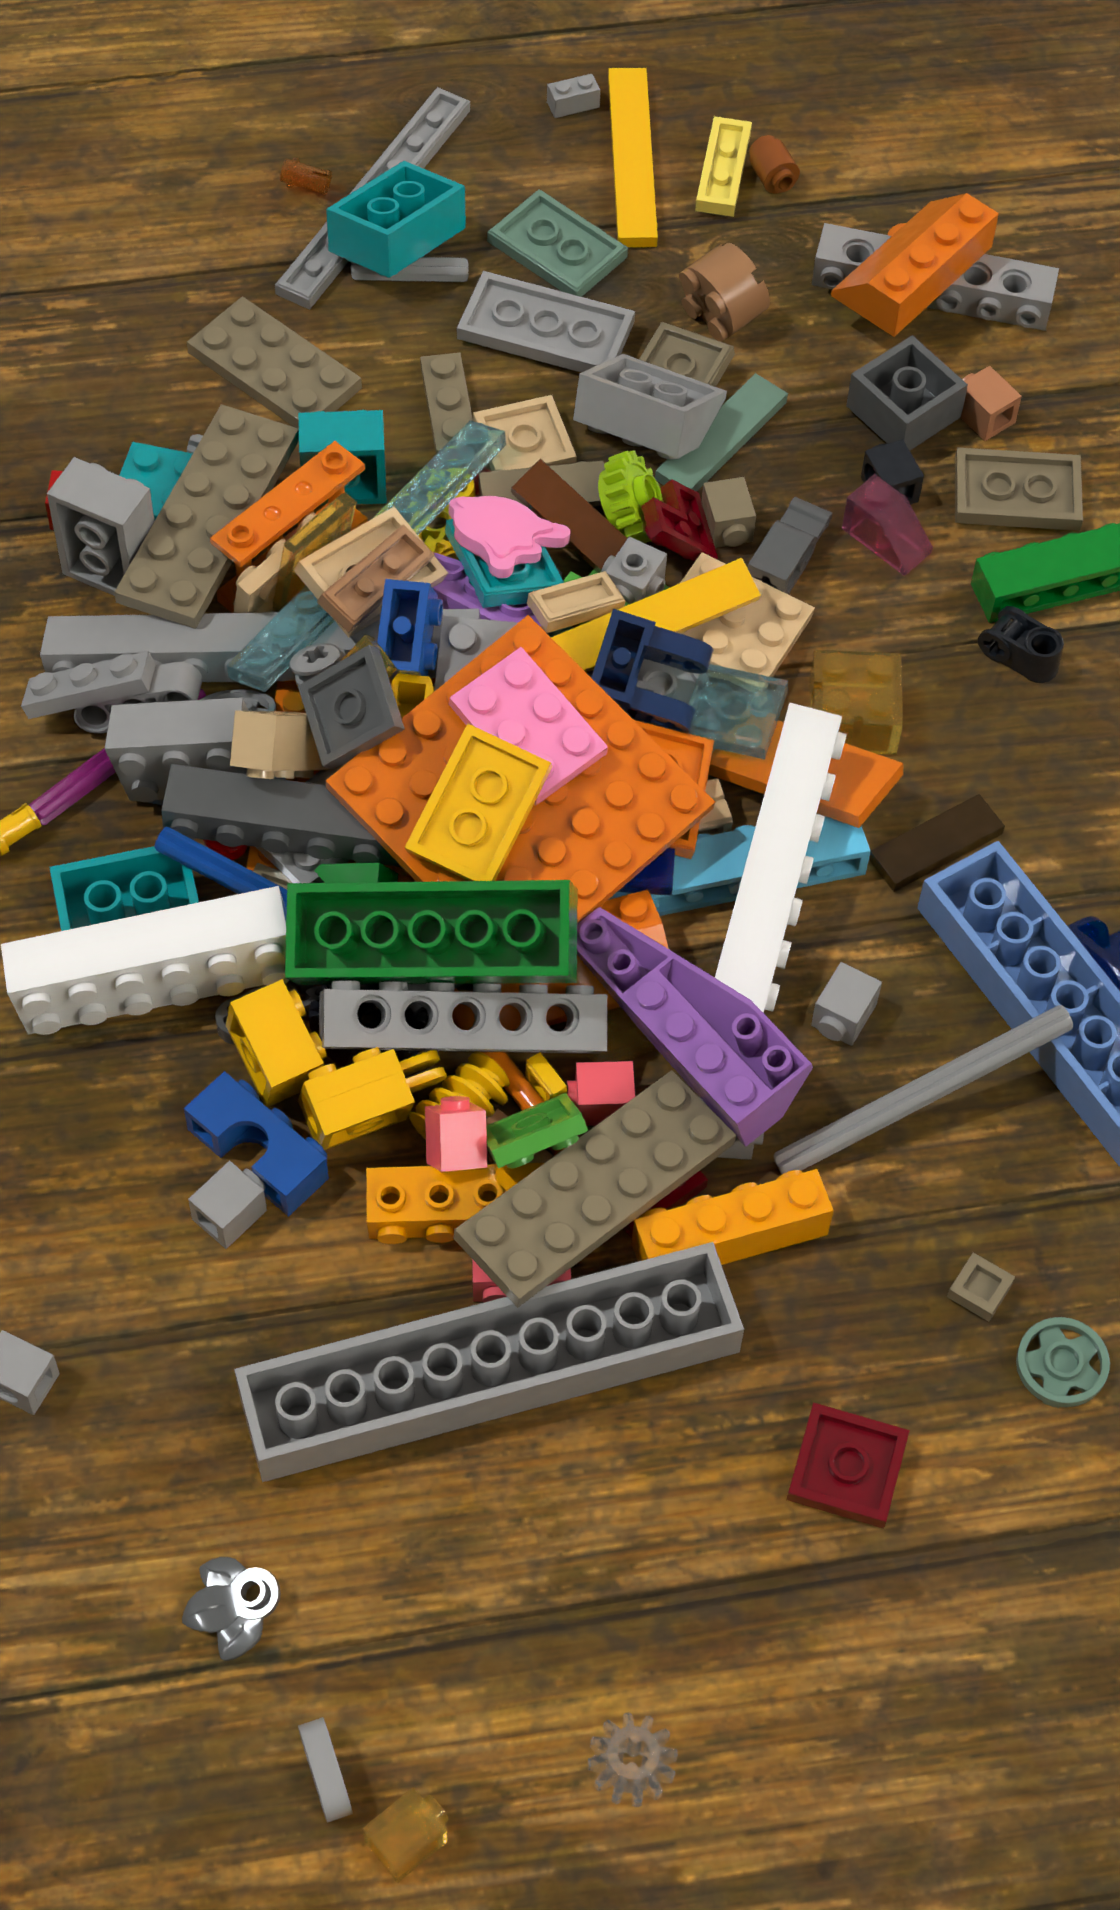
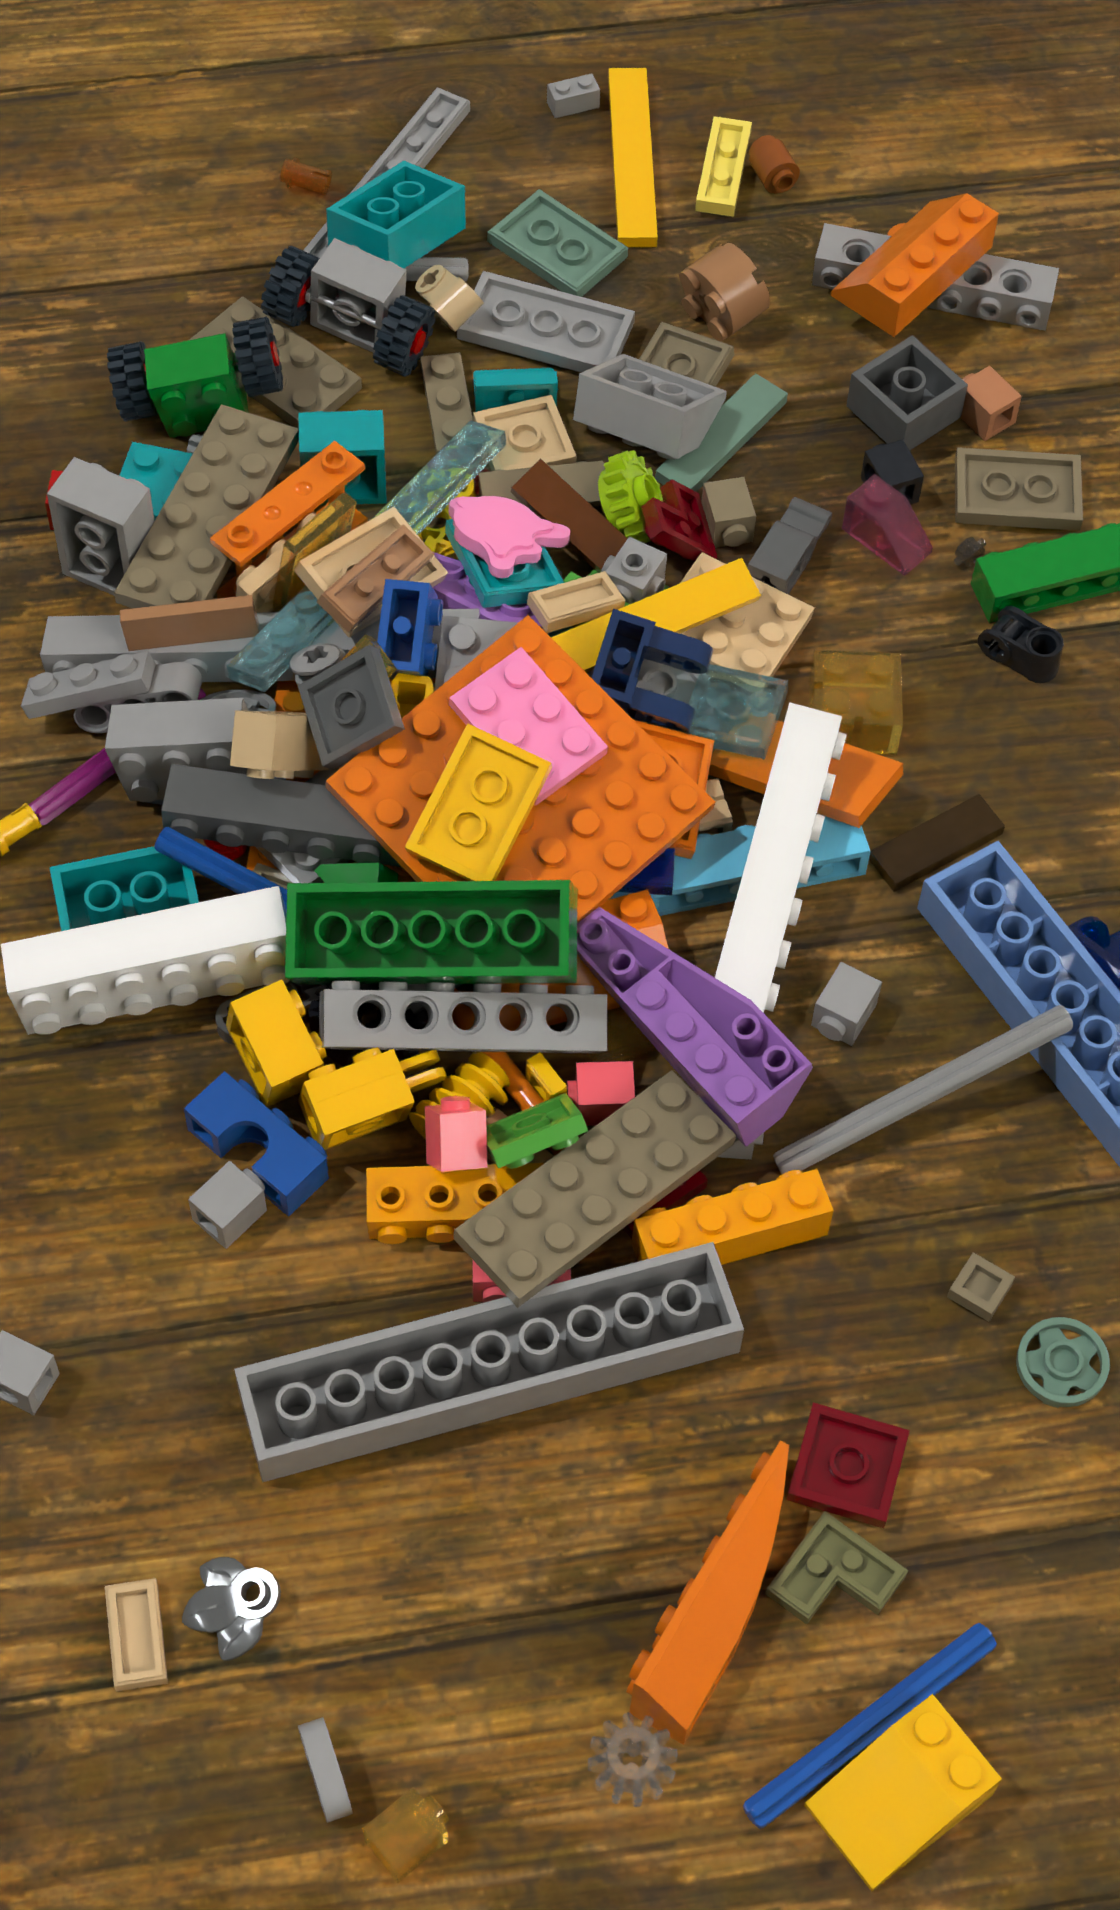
(136, 1634): none -> tan tile
(189, 622): none -> medium nougat tile
(195, 376): none -> brick
(352, 299): none -> brick
(448, 295): none -> tan piece
(511, 386): none -> teal panel
(713, 1610): none -> orange wedge
(831, 1558): none -> olive tile
(868, 1726): none -> blue axle
(903, 1792): none -> yellow slope
(969, 551): none -> clear smoke piece

